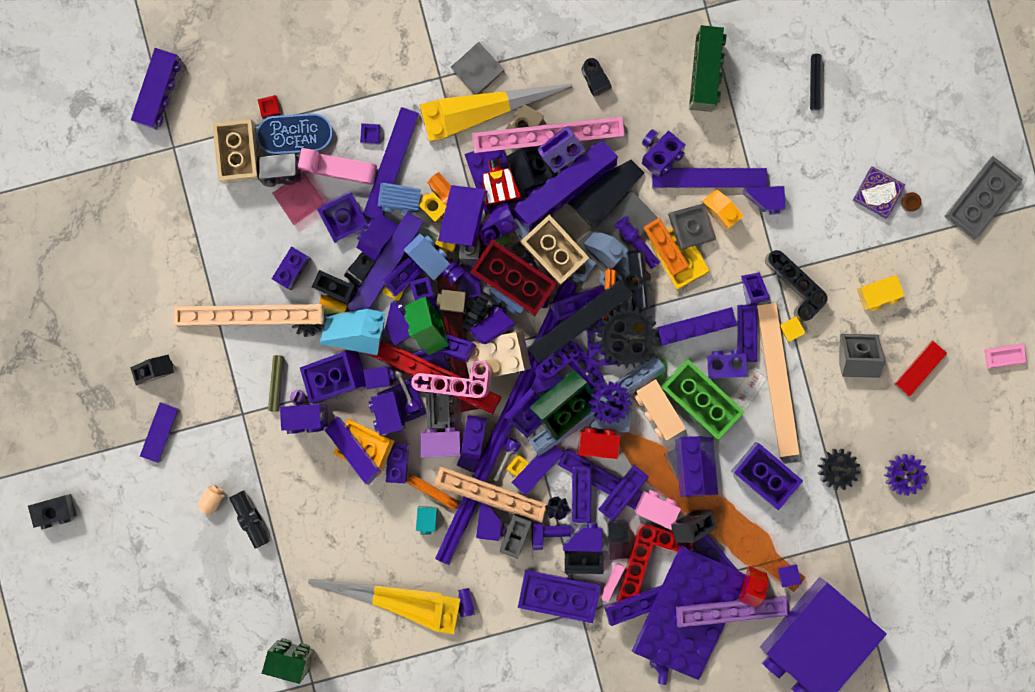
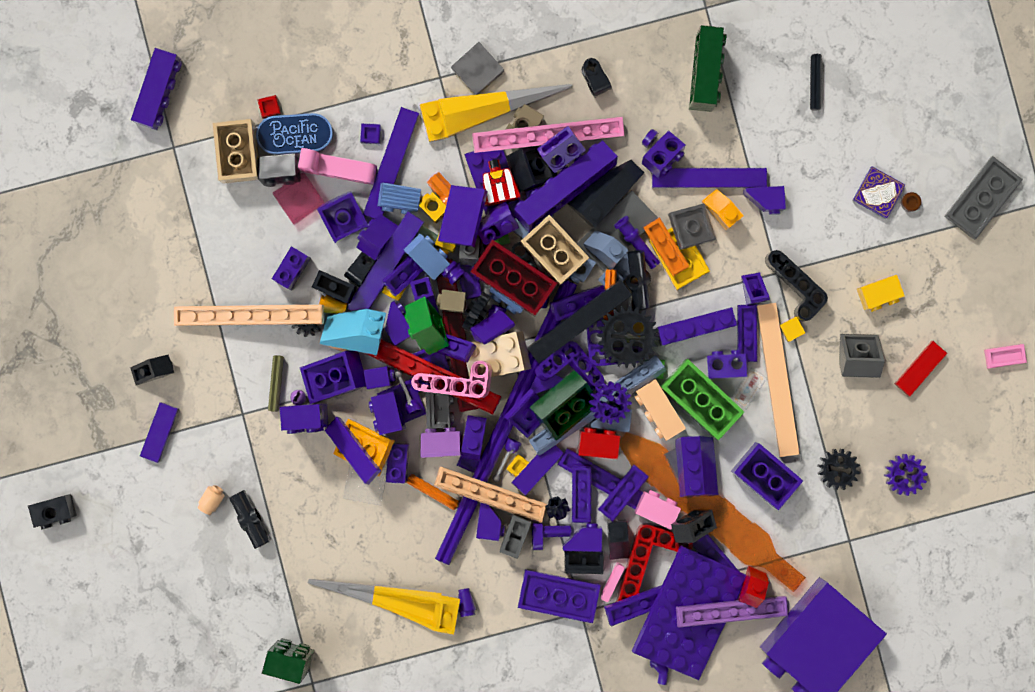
(426, 519): teal brick -> none
(789, 575): dark purple tile -> none

